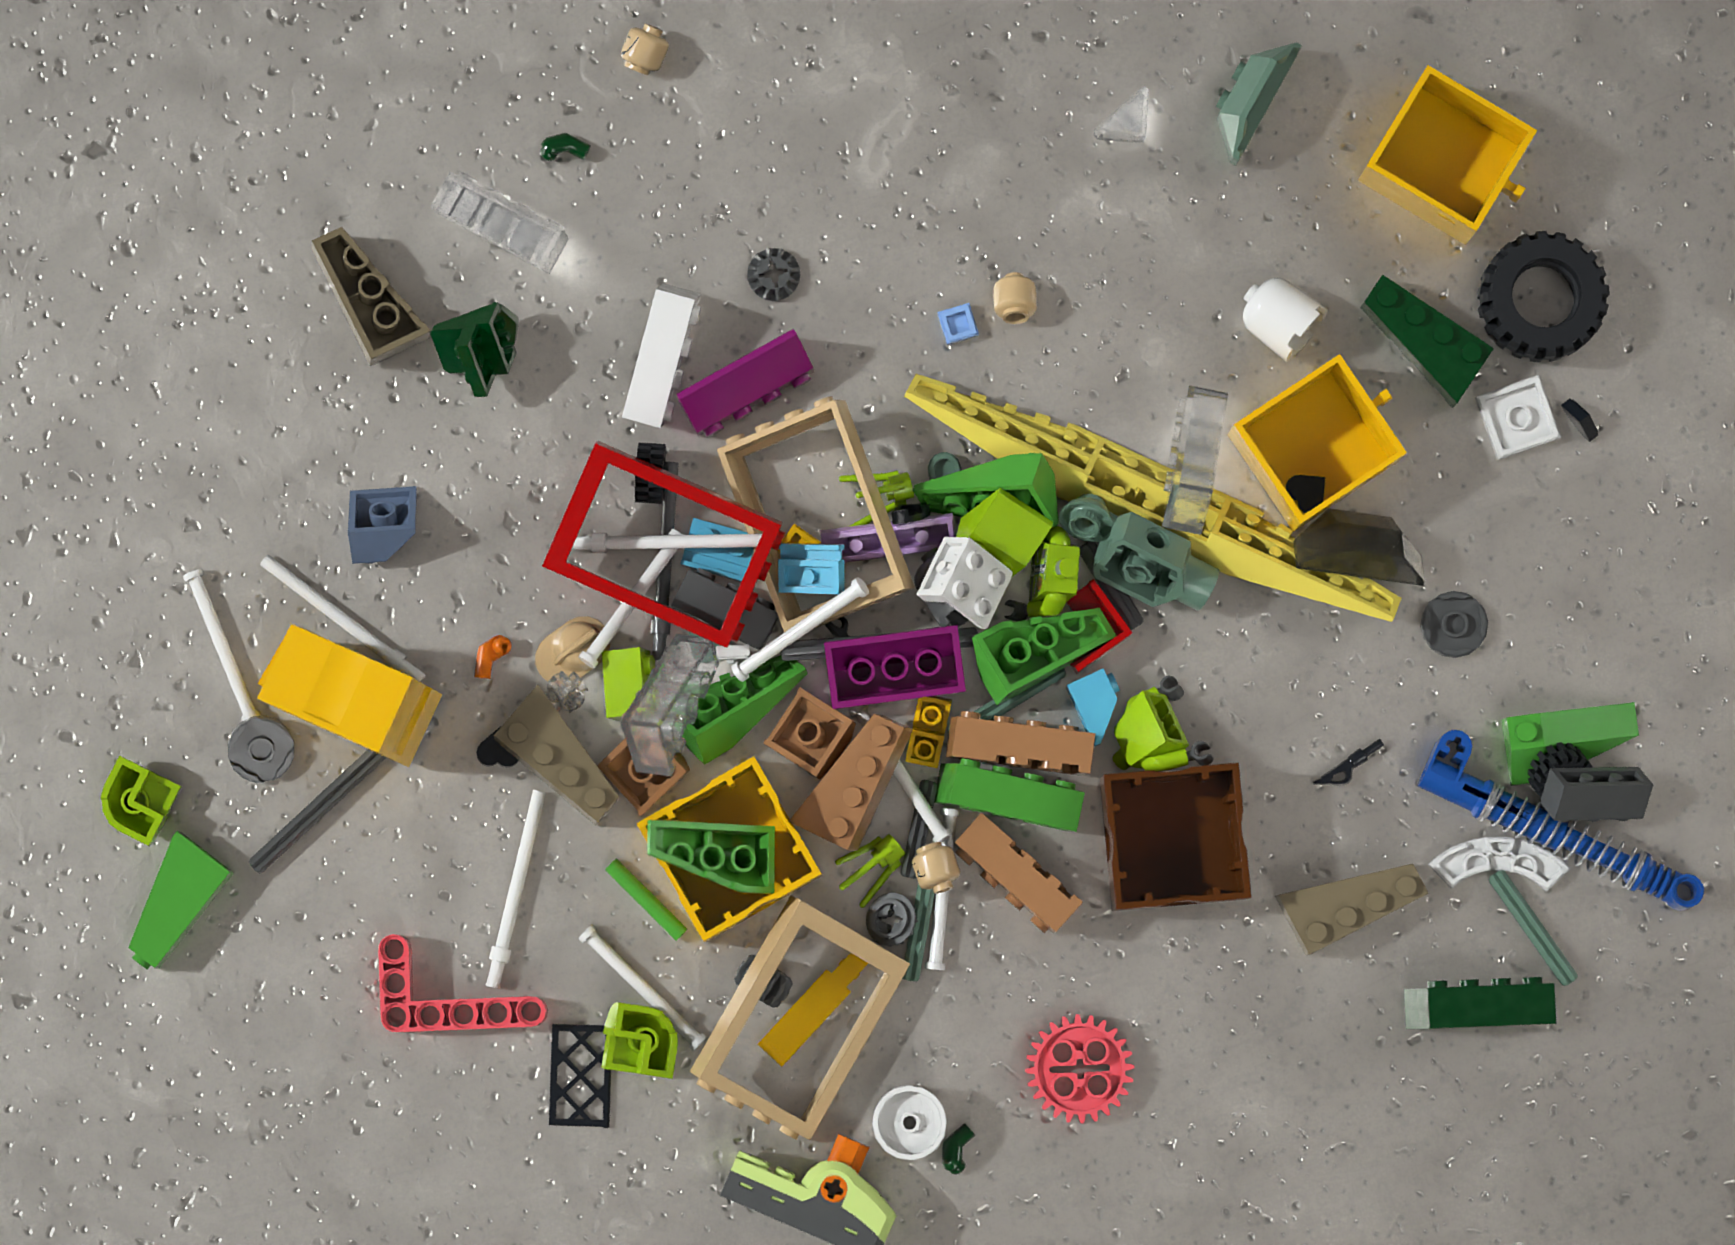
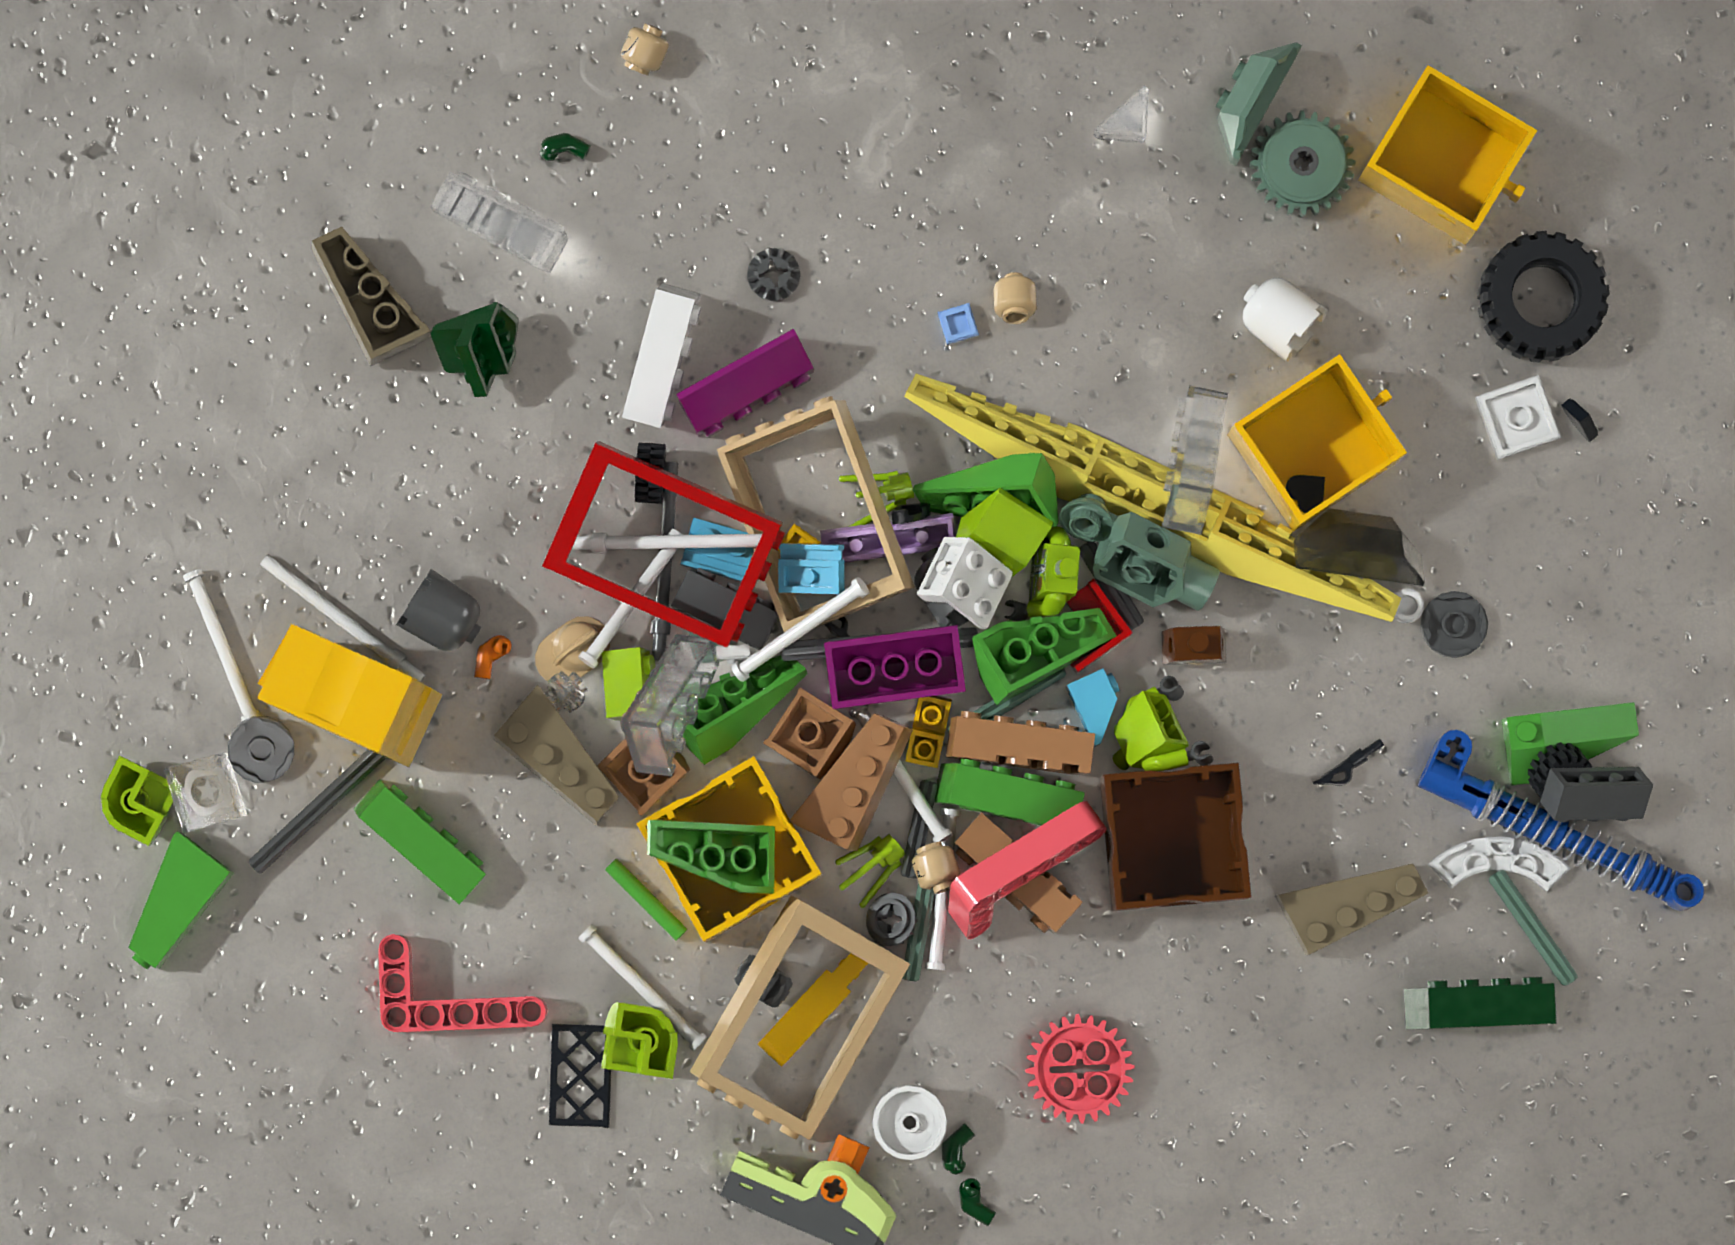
(205, 792): none -> clear tile
(380, 522): sand blue slope -> none
(419, 841): none -> bright green wedge
(441, 614): none -> dark grey cylinder
(492, 753): black tile -> none
(500, 953): white bar -> none
(942, 465): sand green tile -> none
(971, 1201): none -> dark green arm
(982, 885): none -> coral beam
(1193, 645): none -> reddish brown torso
(1290, 184): none -> sand green gear
(1410, 606): none -> white tile
(1427, 338): dark green wedge -> none

